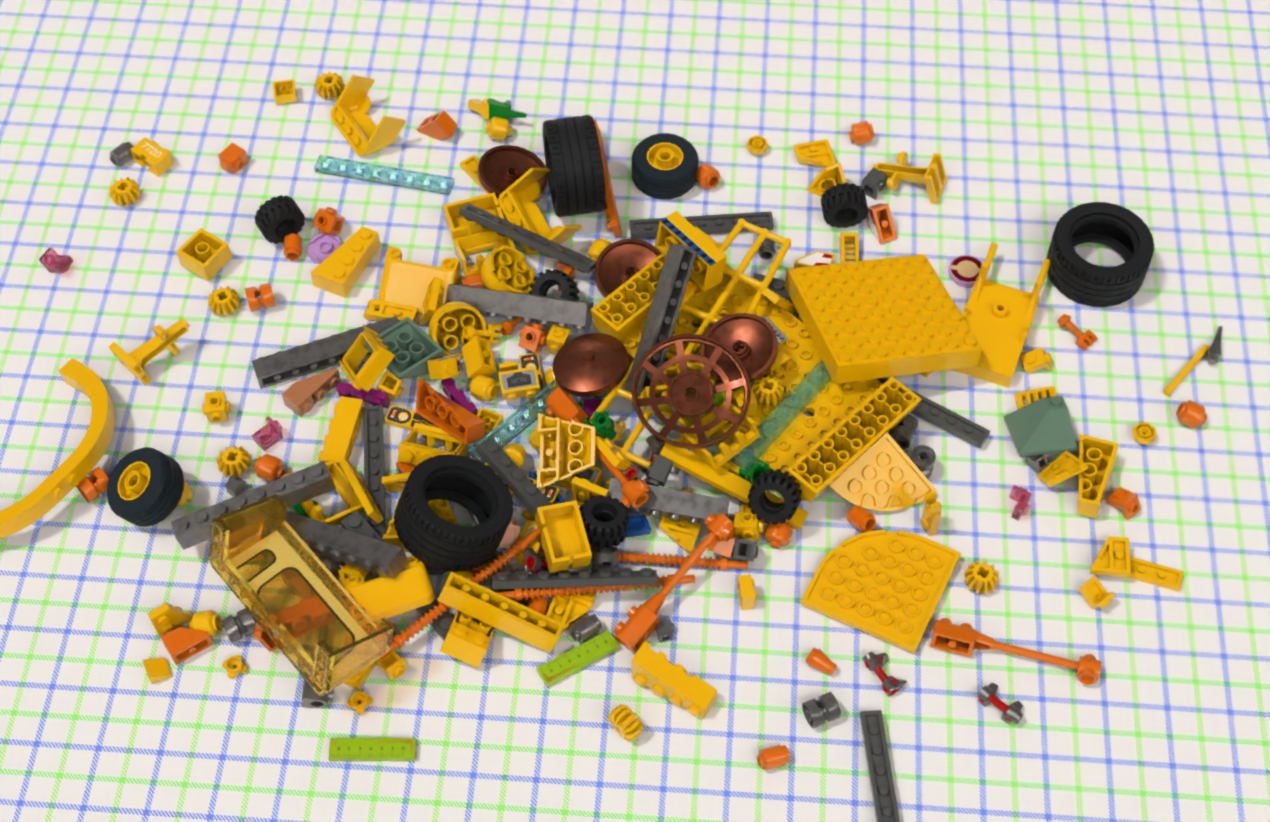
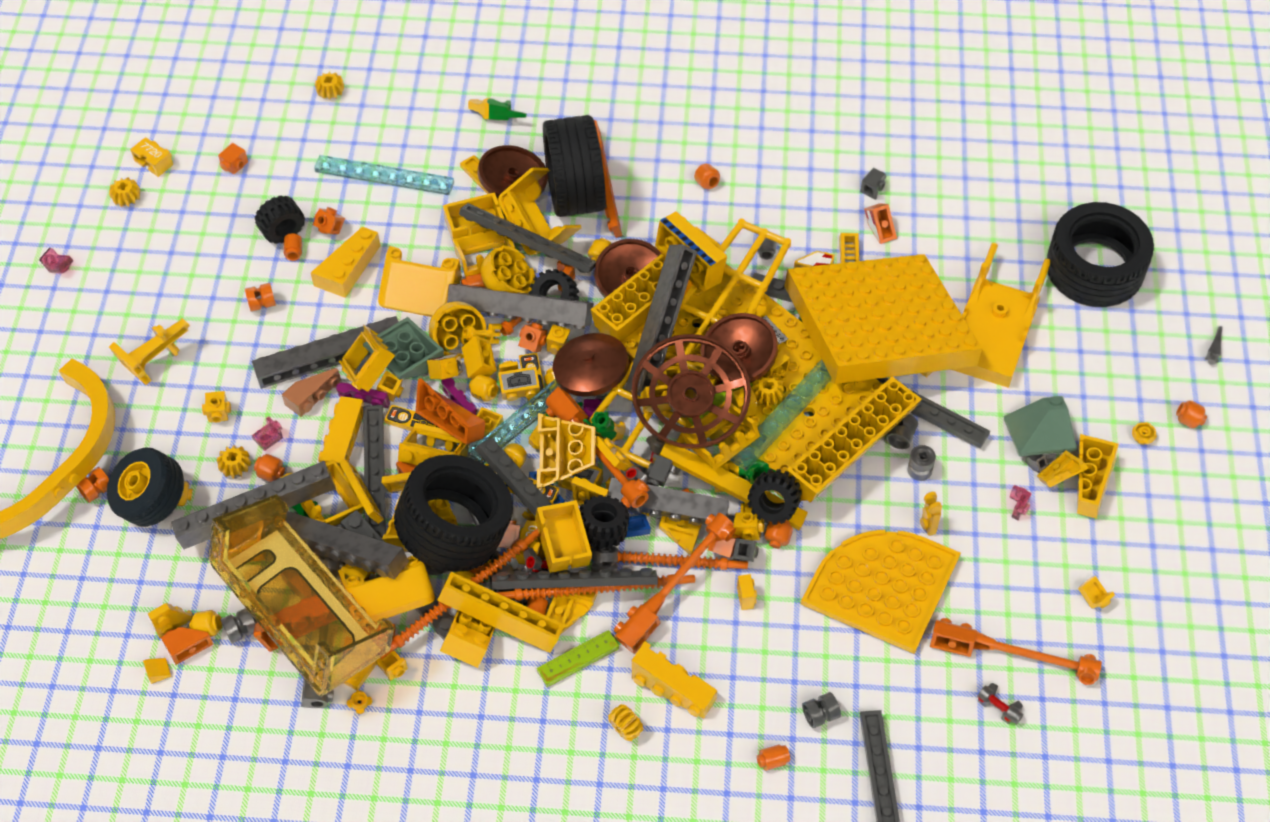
(121, 154): flat silver brick -> none
(204, 254): yellow brick -> none
(223, 301): yellow gear -> none
(232, 661): yellow plate -> none
(235, 485): flat silver piece -> none
(284, 91): yellow piece -> none
(323, 246): lavender tile -> none
(354, 123): yellow windscreen -> none
(372, 749): lime tile -> none
(389, 310): yellow plate -> none
(430, 302): yellow wing -> none
(438, 126): orange slope -> none
(498, 128): yellow head -> none
(585, 628): flat silver brick -> none
(664, 166): black wheel -> none
(664, 630): flat silver piece -> none
(708, 223): dark grey plate -> none
(757, 145): yellow plate -> none
(780, 300): yellow tile -> none
(815, 153): yellow wing -> none
(820, 661): orange cone -> none
(827, 178): yellow slope -> none
(844, 205): black tyre -> none
(861, 133): orange head -> none
(861, 519): orange brick -> none
(874, 663): flat silver piece -> none
(883, 479): yellow plate -> none
(933, 176): yellow piece -> none
(964, 270): tile -> none
(981, 577): yellow gear -> none
(1035, 394): yellow slope -> none
(1036, 360): yellow bracket -> none
(1084, 339): orange hinge -> none
(1113, 558): yellow wing -> none
(1126, 501): orange bracket -> none
(1156, 574): yellow tile -> none
(1187, 368): yellow bar -> none

